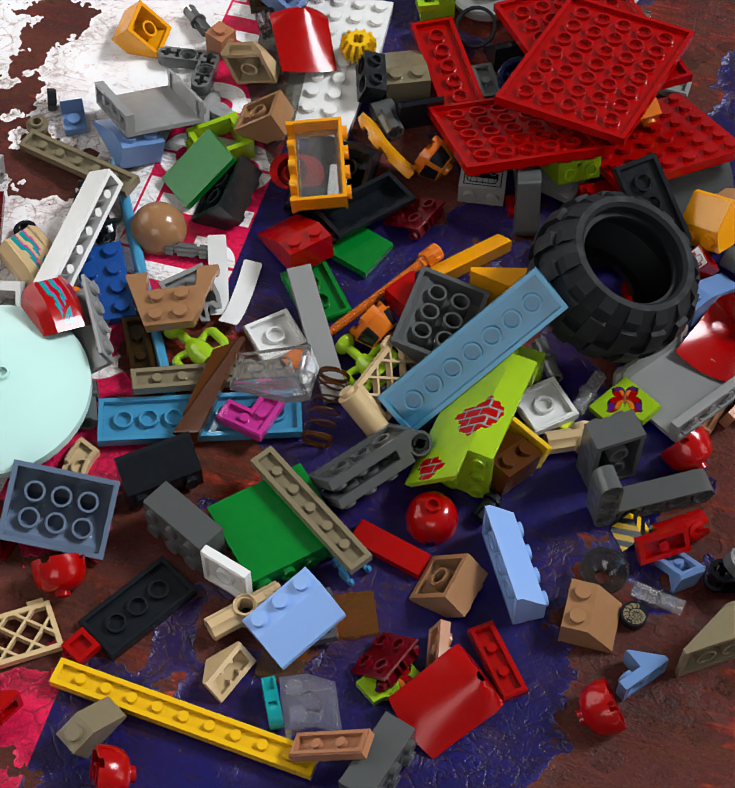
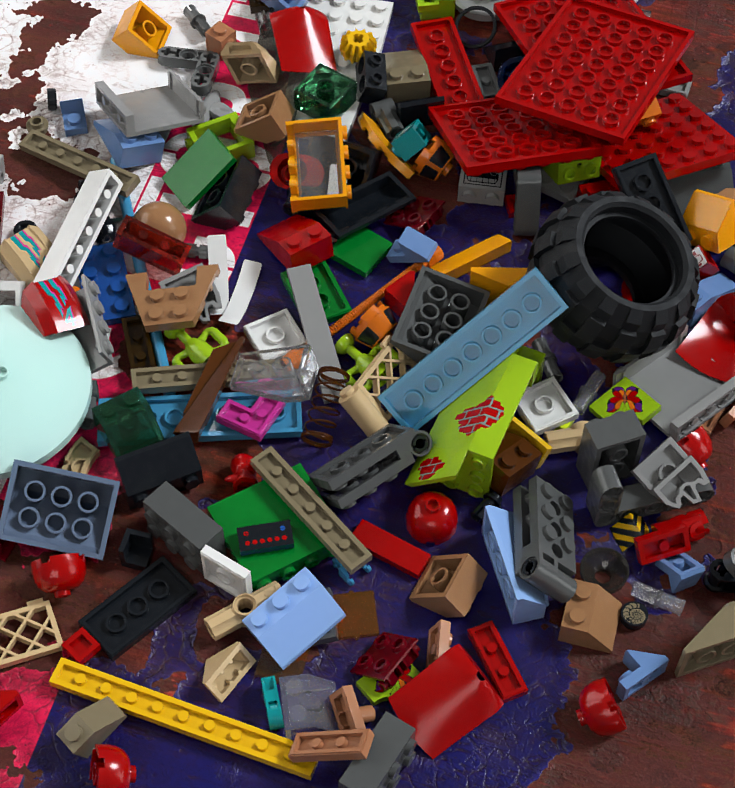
(127, 423): none -> clear green slope
(136, 549): none -> black panel
(151, 245): none -> clear red brick
(242, 472): none -> red animal
(265, 537): none -> black tile
(325, 93): none -> clear green brick
(347, 710): none -> nougat tile
(410, 140): none -> teal brick
(412, 248): none -> medium blue slope
(544, 539): none -> dark grey hinge
(671, 474): none -> light grey plate

